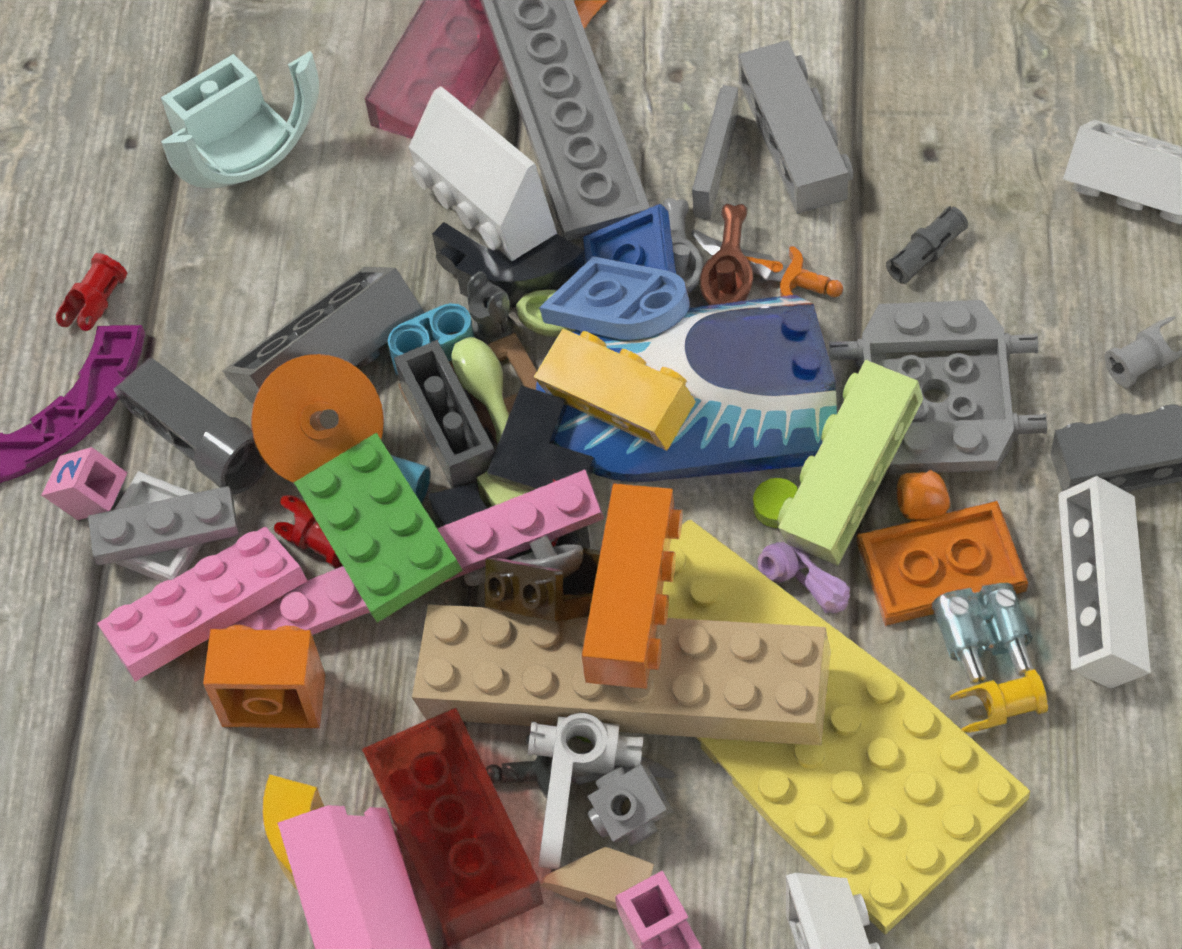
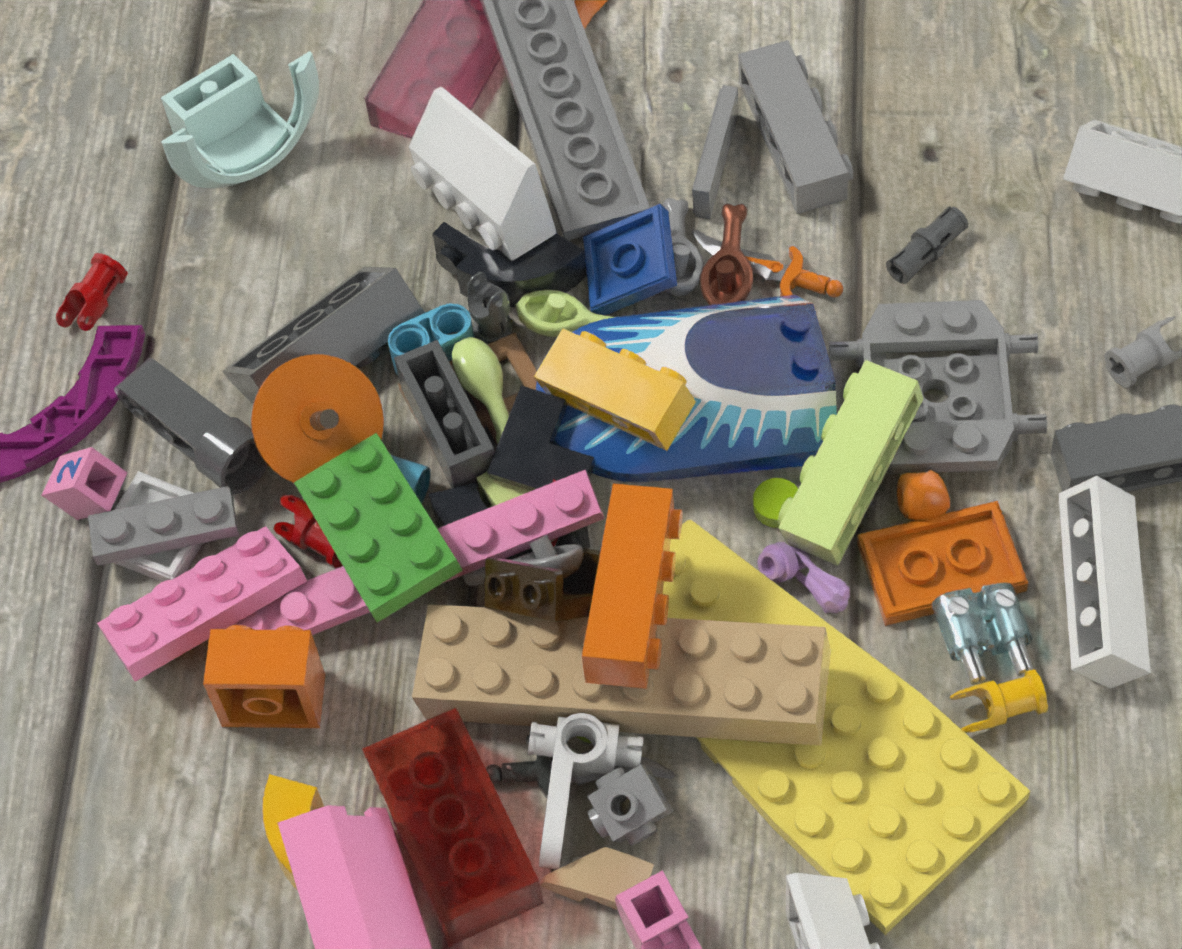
(618, 300): medium blue tile -> none

